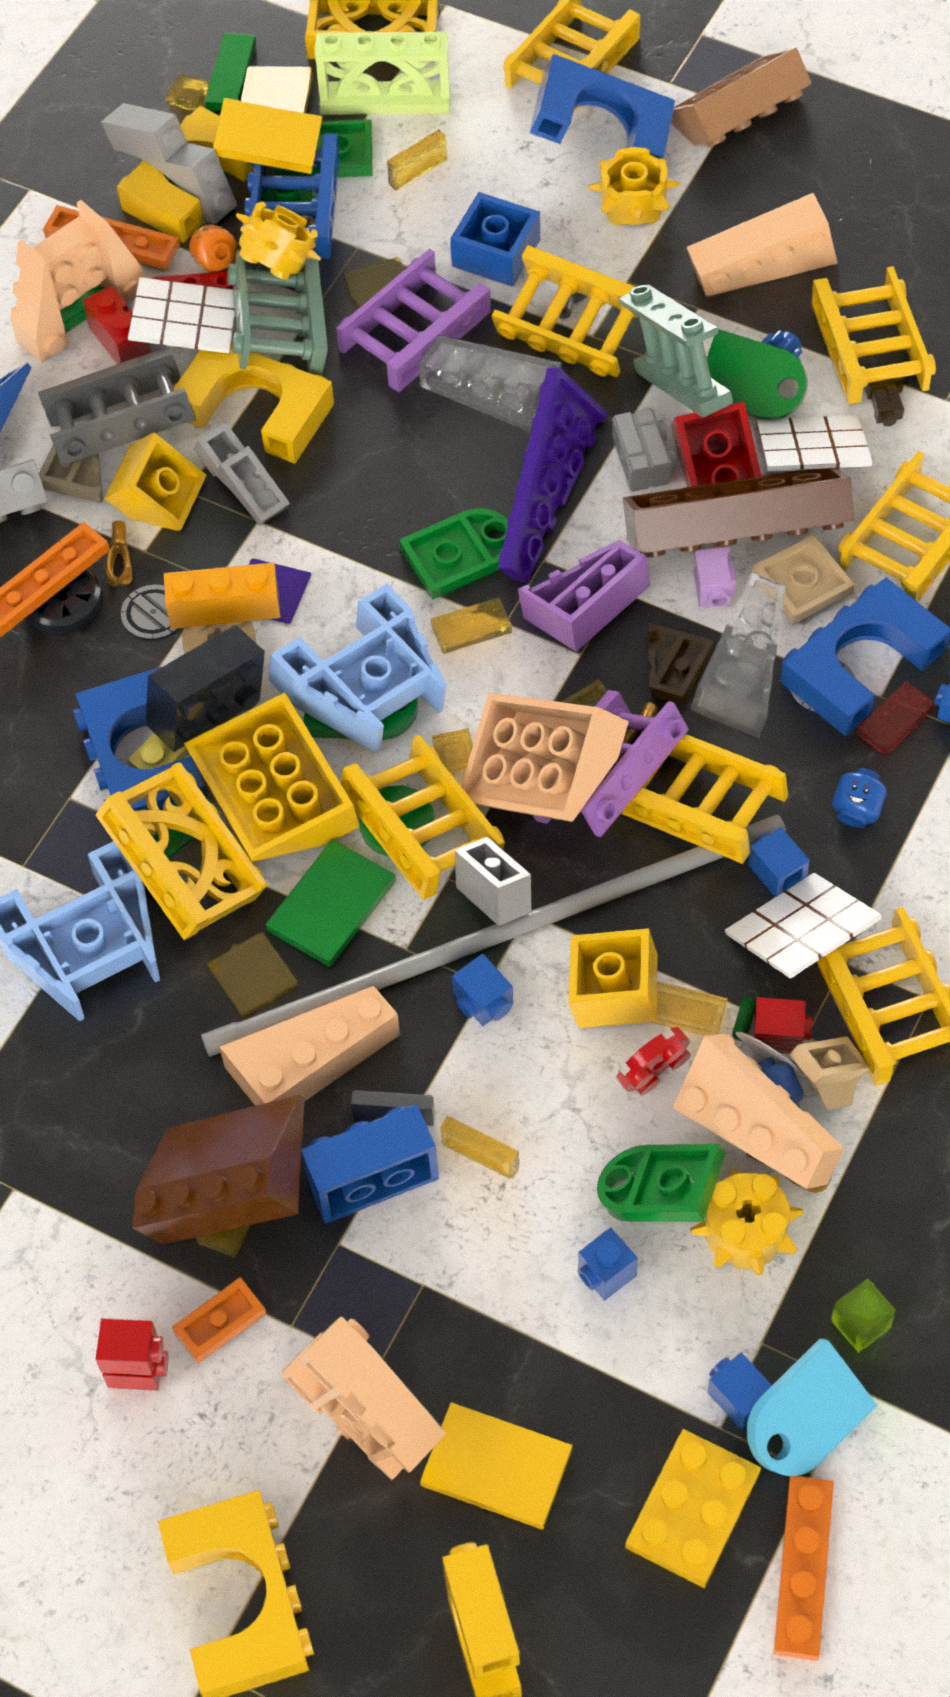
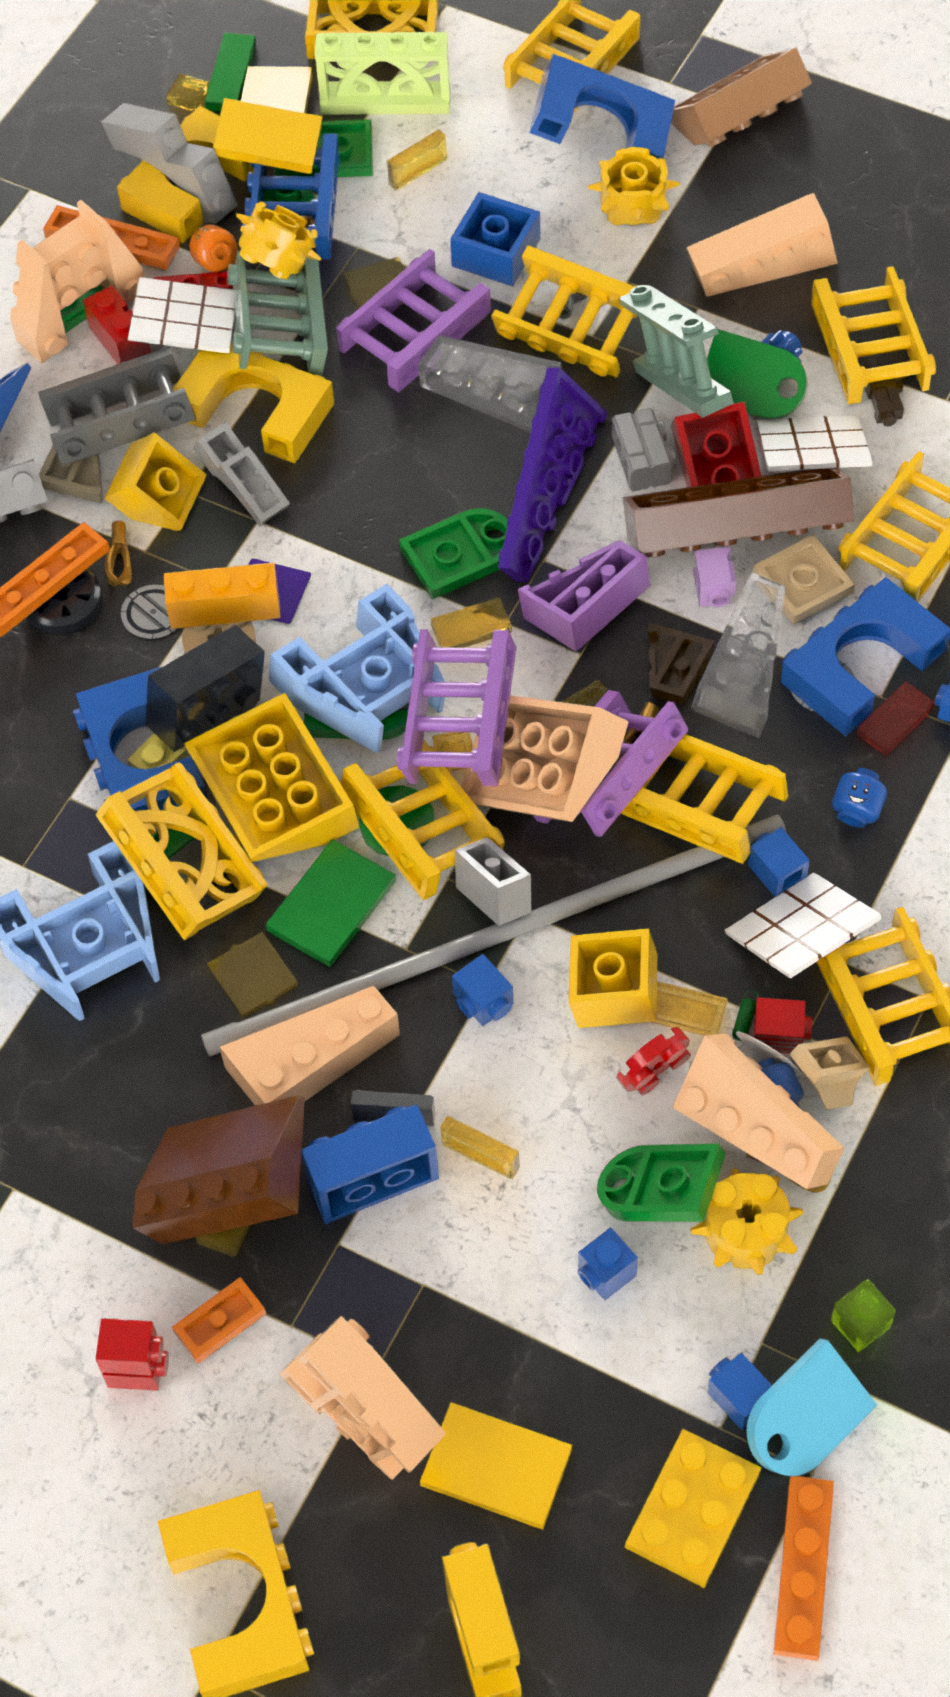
(488, 726): none -> medium lavender fence

